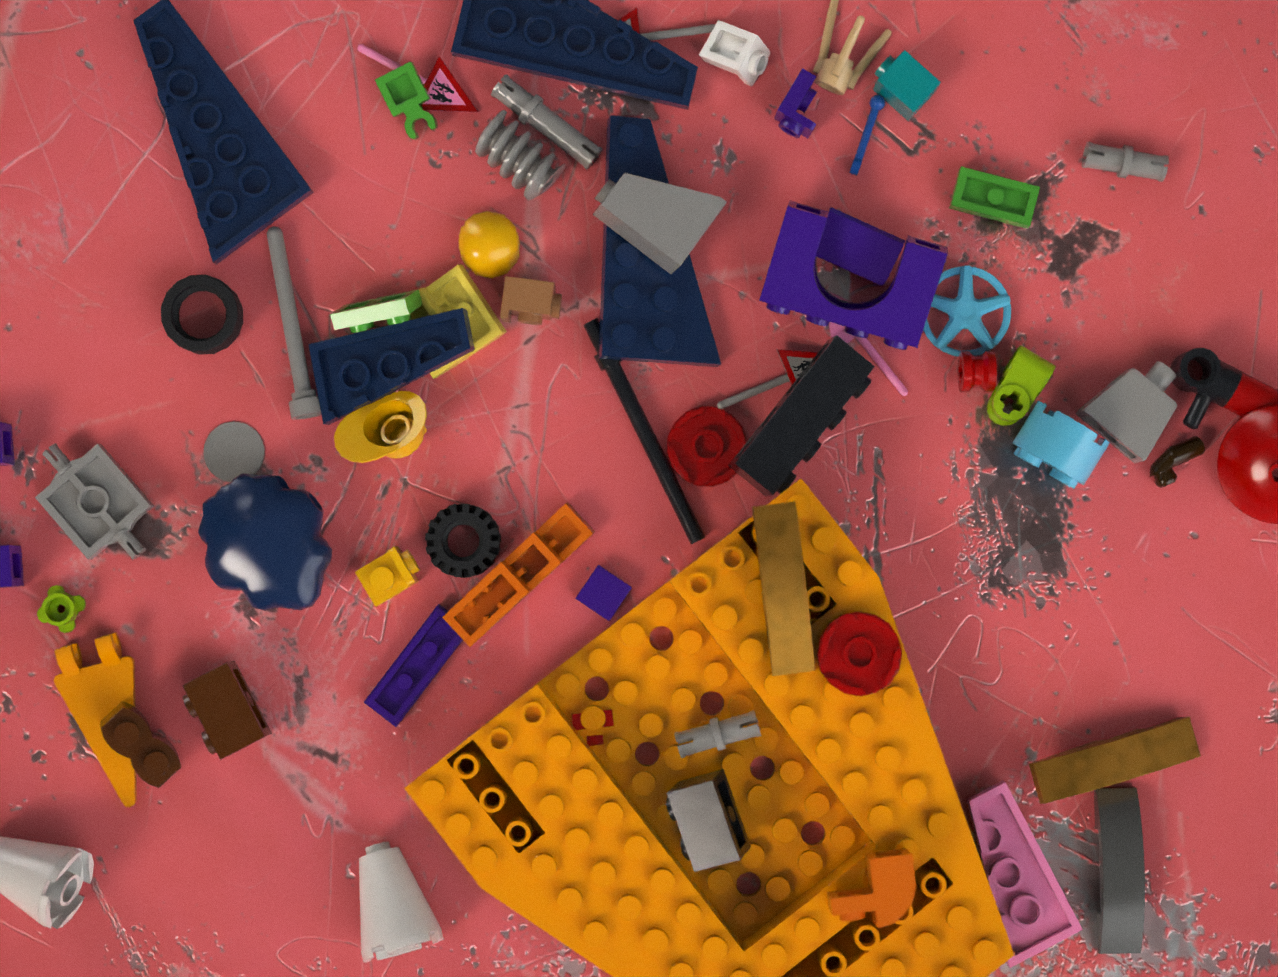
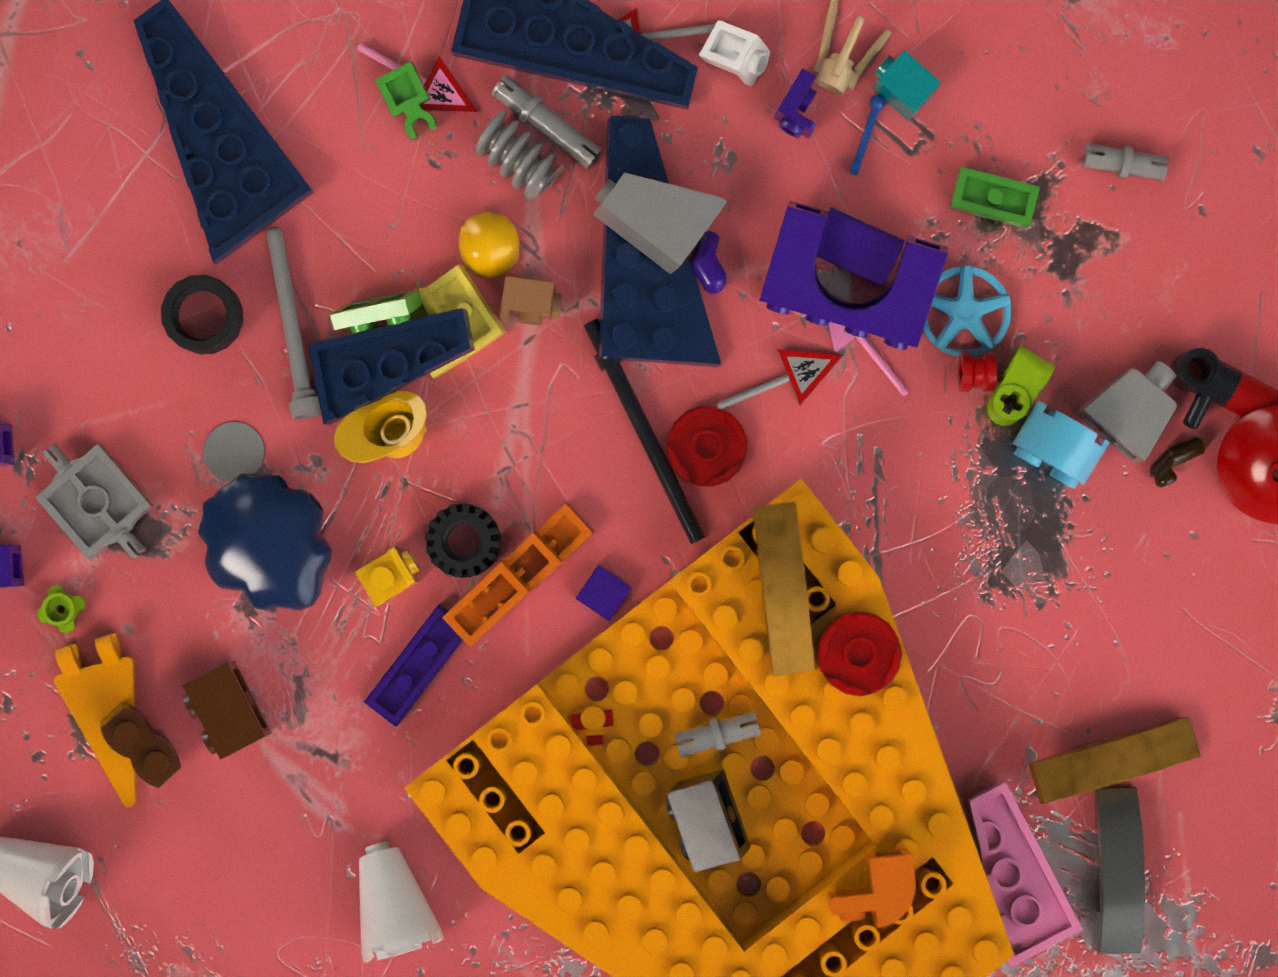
(706, 264): none -> dark purple arm
(802, 416): black brick -> none

